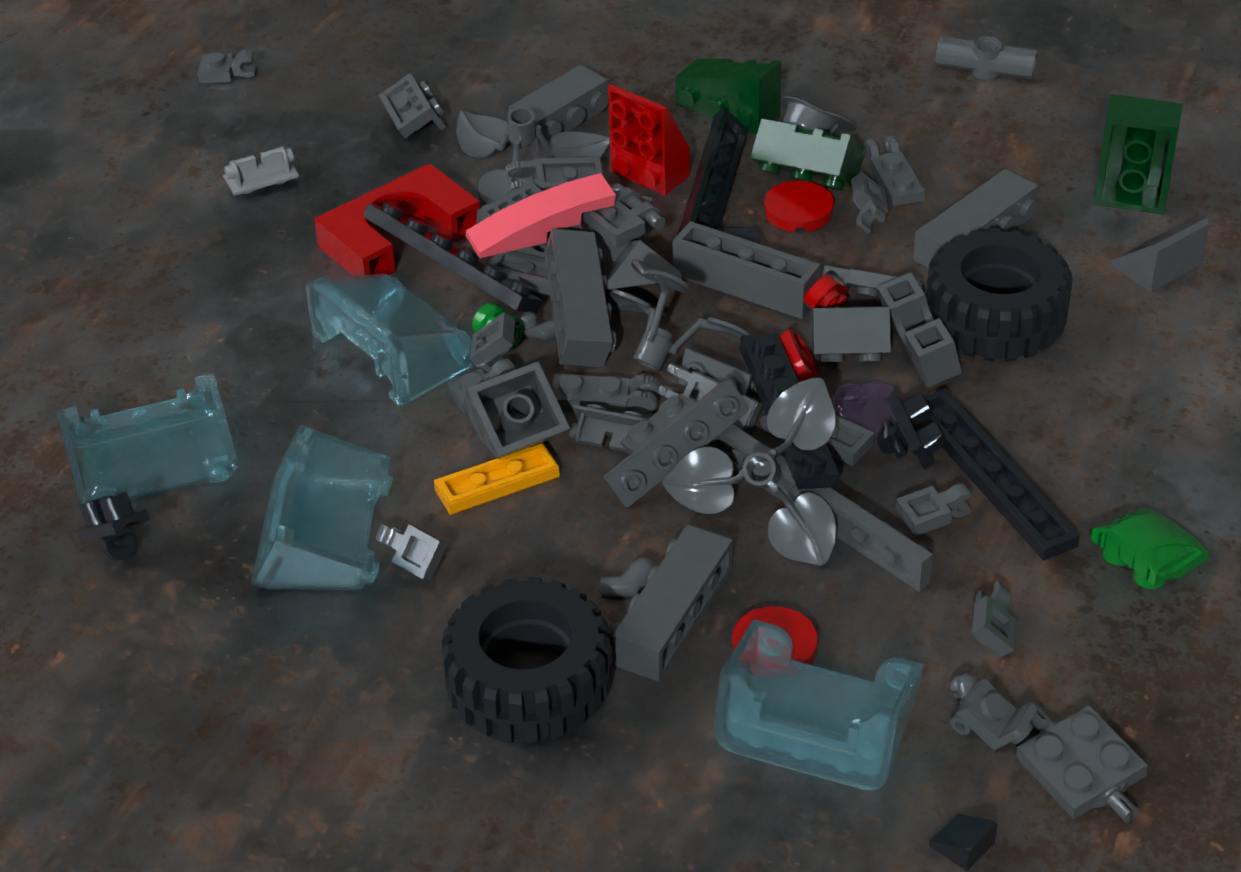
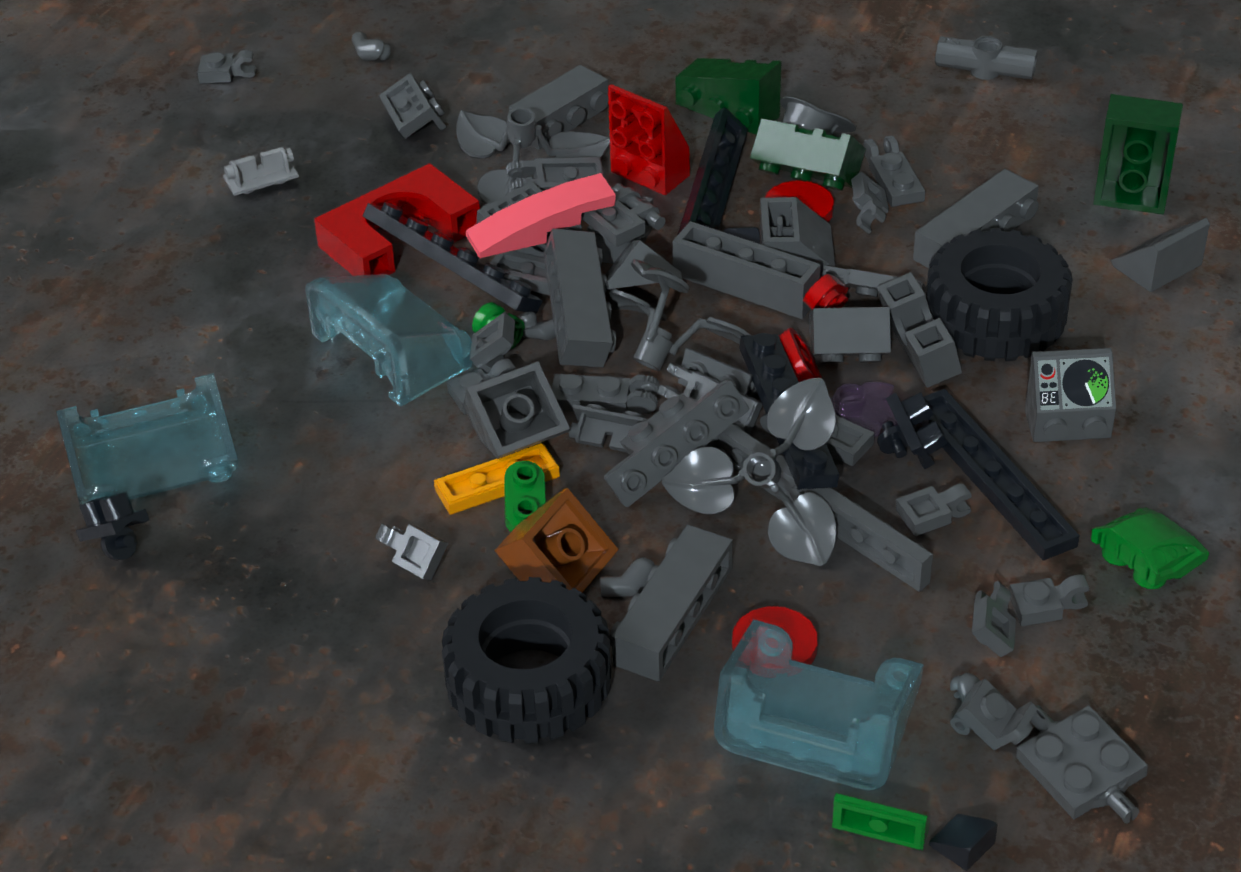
(321, 516): clear light blue windscreen -> none
(370, 48): none -> dark grey arm
(521, 493): none -> green plate
(558, 544): none -> dark orange slope
(796, 230): none -> dark grey slope
(880, 821): none -> green slope
(1043, 602): none -> dark grey plate
(1071, 395): none -> slope

